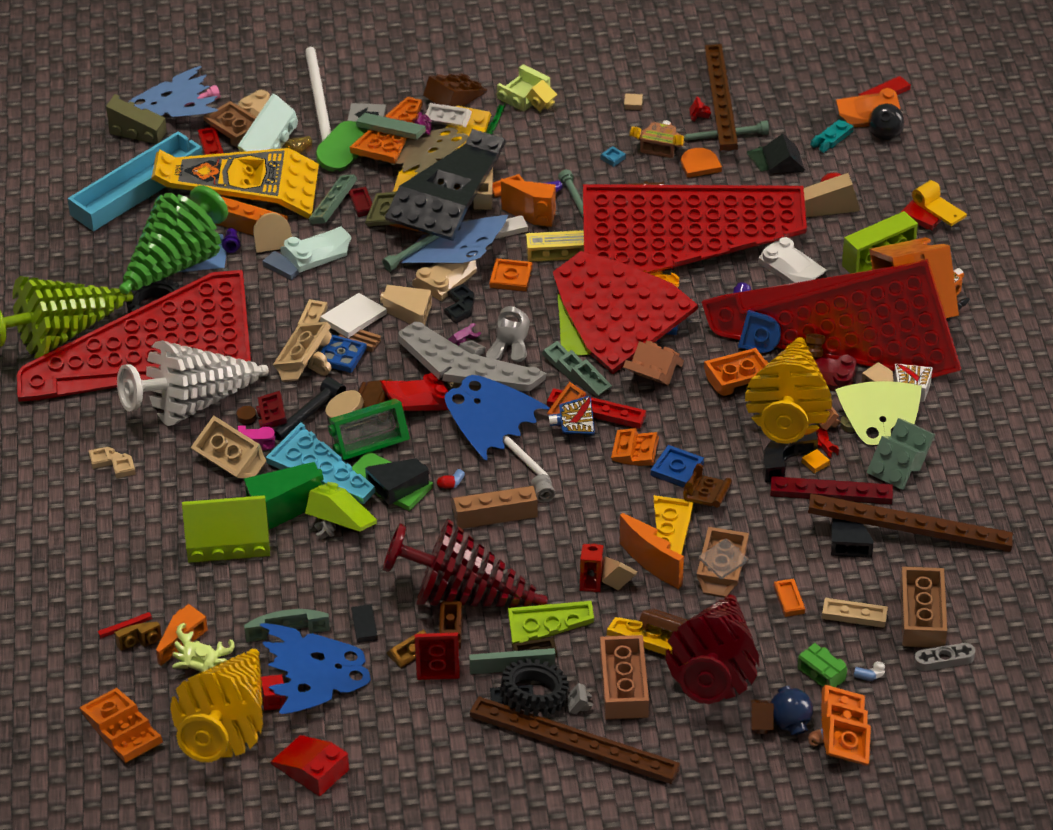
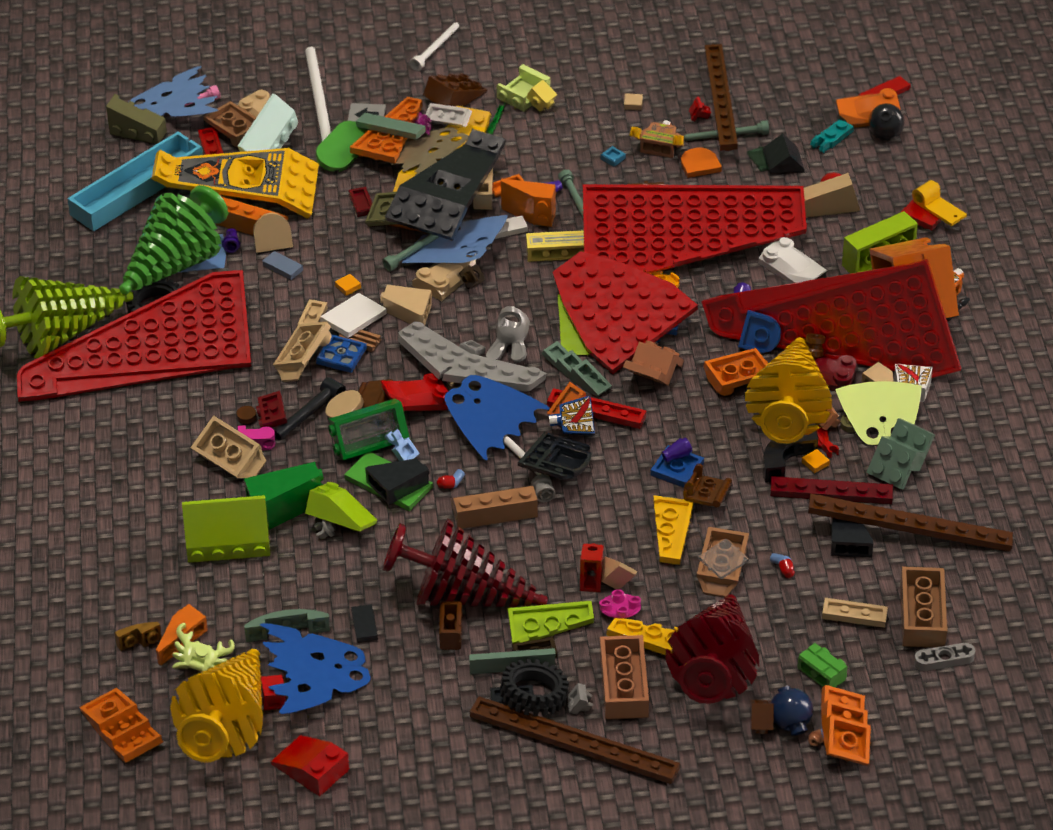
(106, 456): tan tile -> none
(136, 620): red piece -> none
(186, 380): white plant -> none
(298, 144): clear yellow cone -> none
(303, 447): medium azure wing -> none
(317, 249): light aqua slope -> none
(319, 364): tan tile -> none
(333, 199): sand green tile -> none
(347, 284): none -> light orange tile
(404, 448): none -> light blue plate
(404, 652): pearl gold slope -> none
(418, 62): none -> white piece
(437, 656): red slope -> none
(461, 336): magenta plate -> none
(464, 303): black tile -> none
(469, 277): none -> dark brown bracket
(510, 274): orange tile -> none
(557, 457): none -> black slope
(620, 605): none -> dark pink dish
(634, 447): orange slope -> none
(651, 551): orange slope -> none
(661, 620): reddish brown piece -> none
(677, 450): none -> dark purple cone
(785, 564): none -> red arm
(789, 597): orange tile -> none
(871, 674): arm -> none

